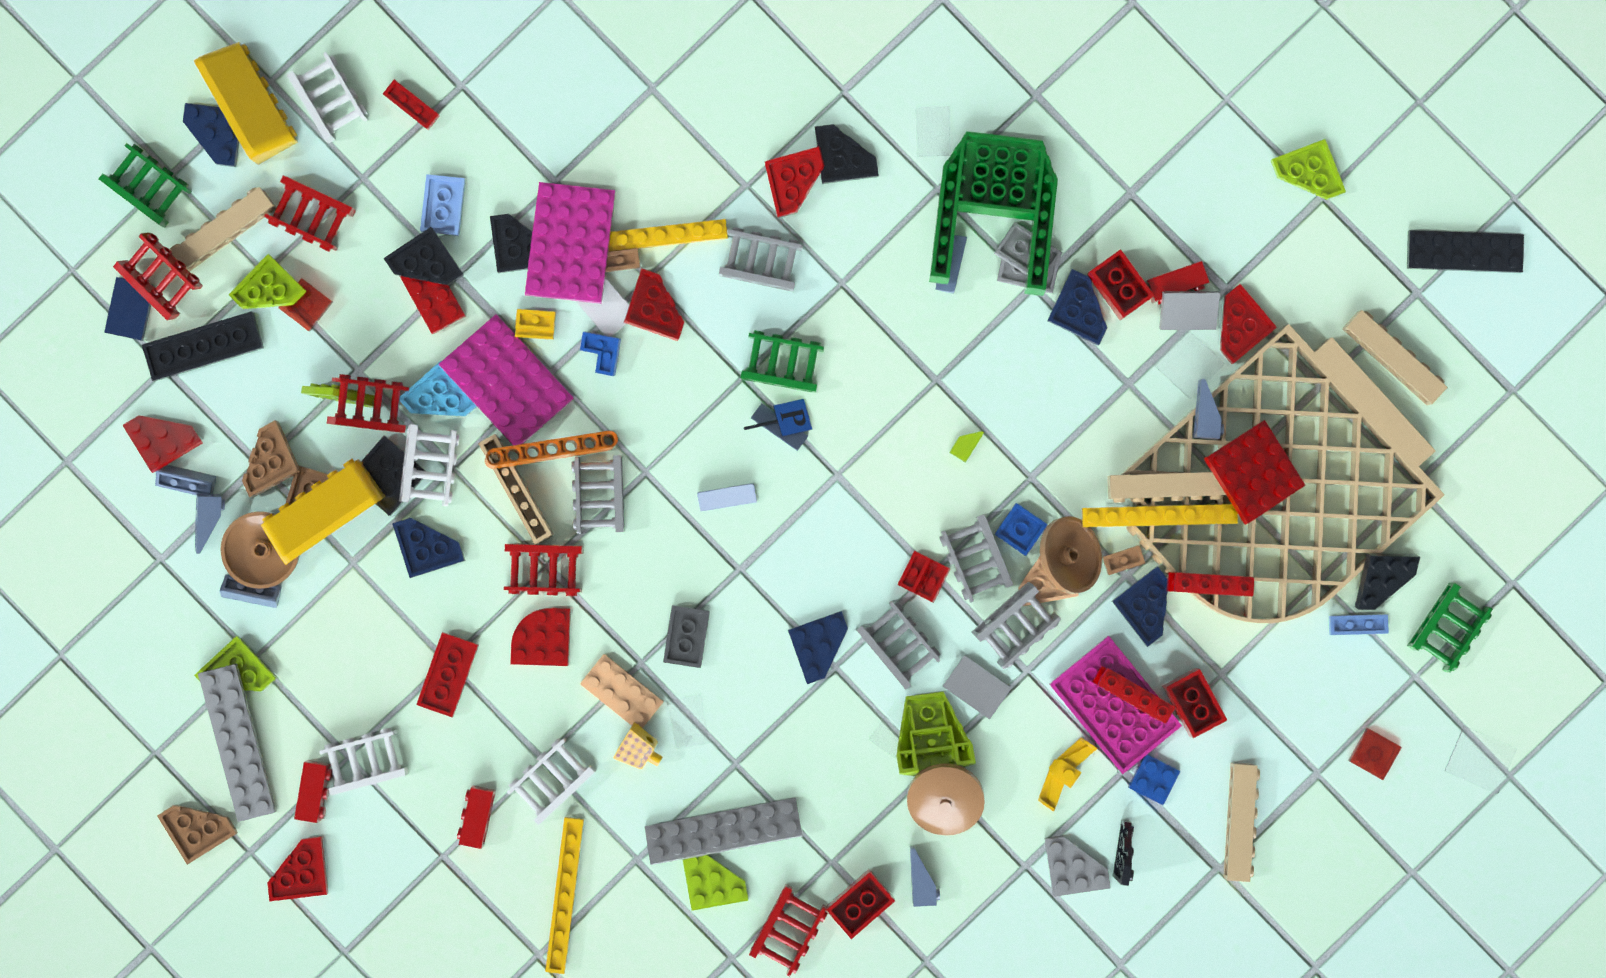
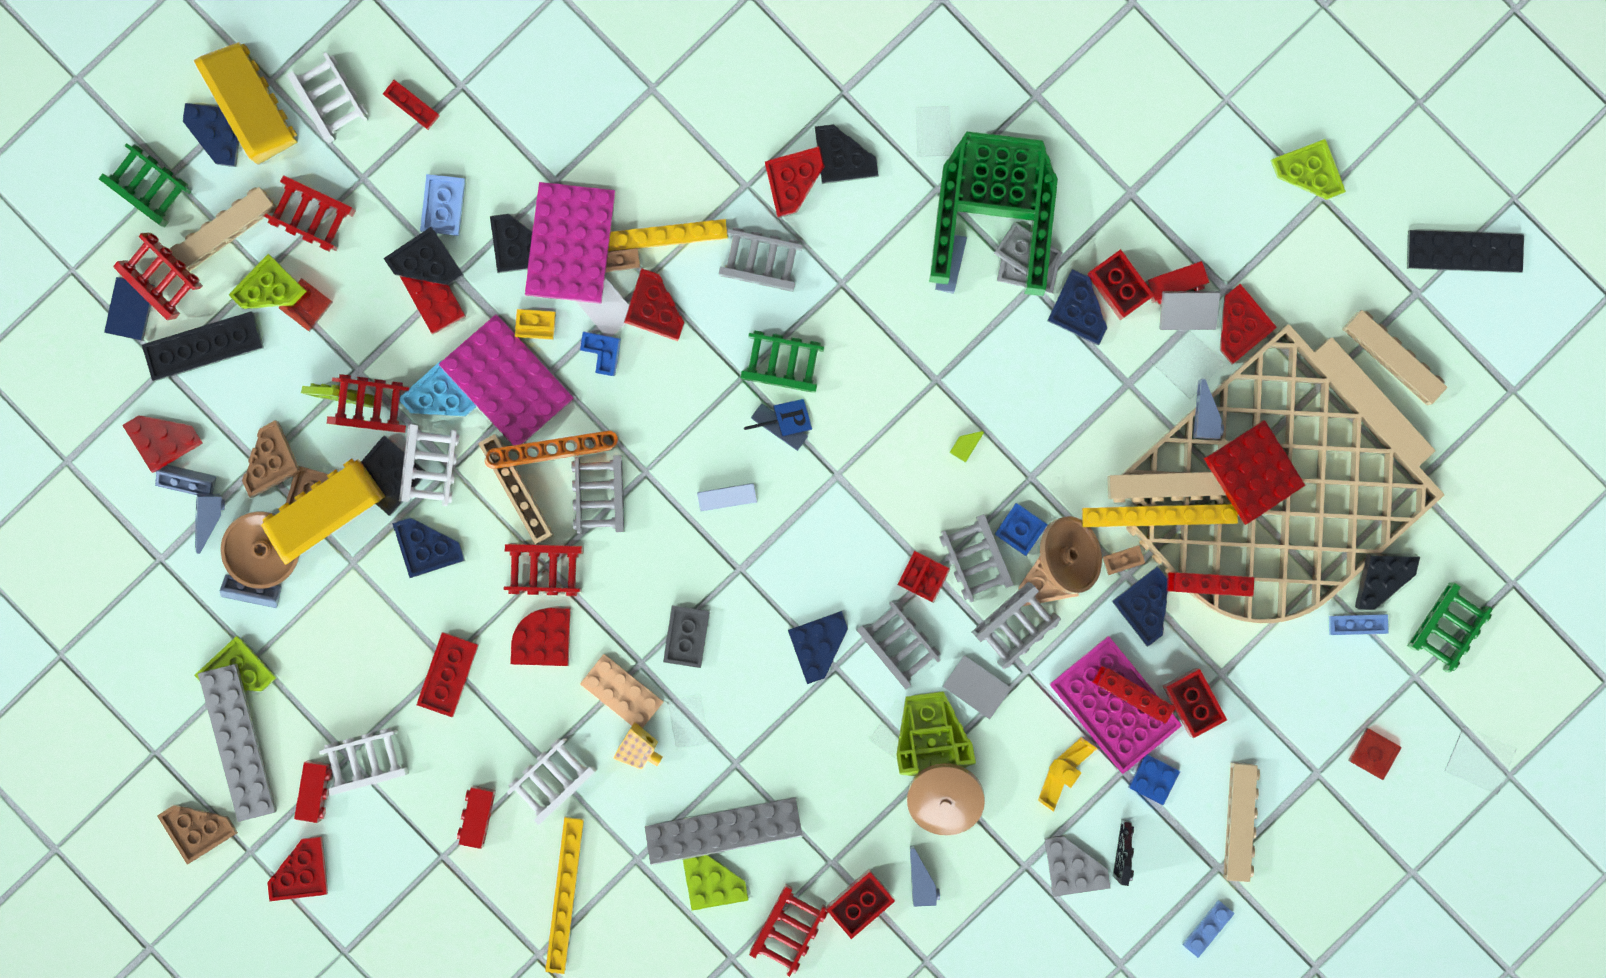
(1208, 929): none -> medium blue plate

